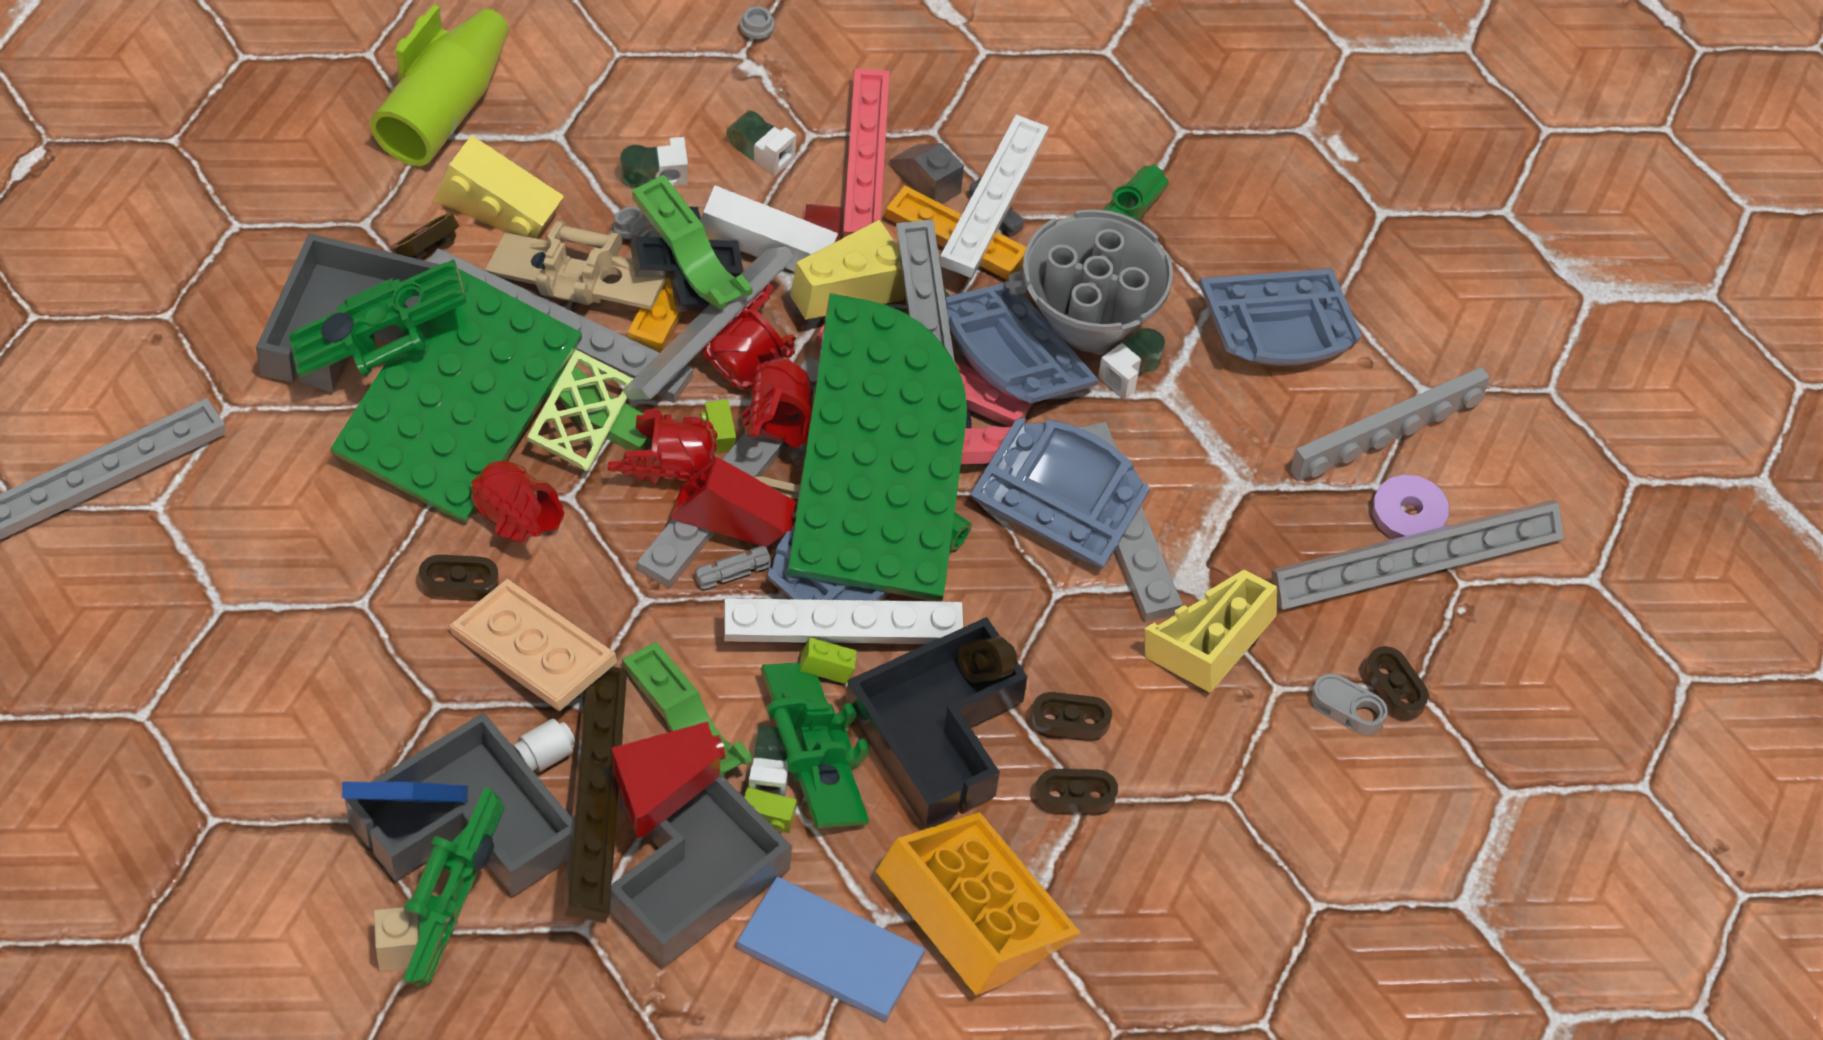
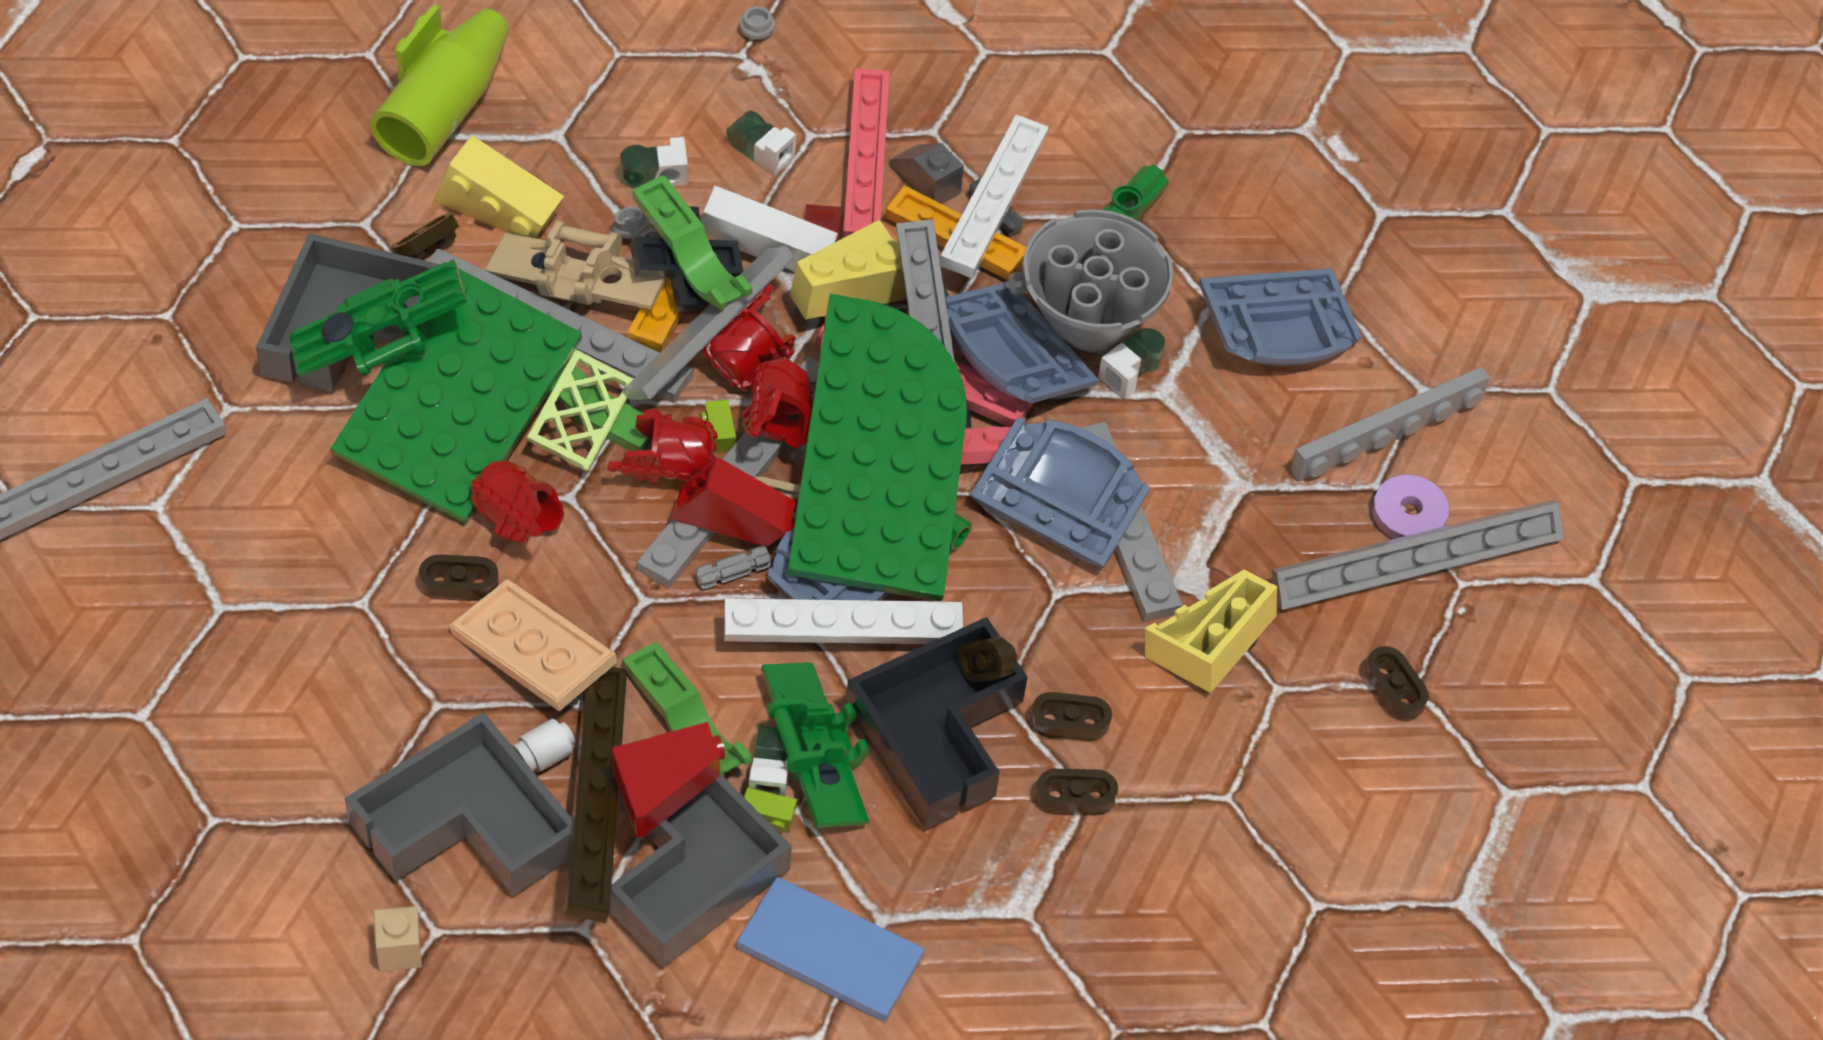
(405, 792): blue tile -> none
(464, 859): green piece -> none
(828, 660): lime piece -> none
(975, 901): light orange slope -> none
(1341, 699): light grey piece -> none

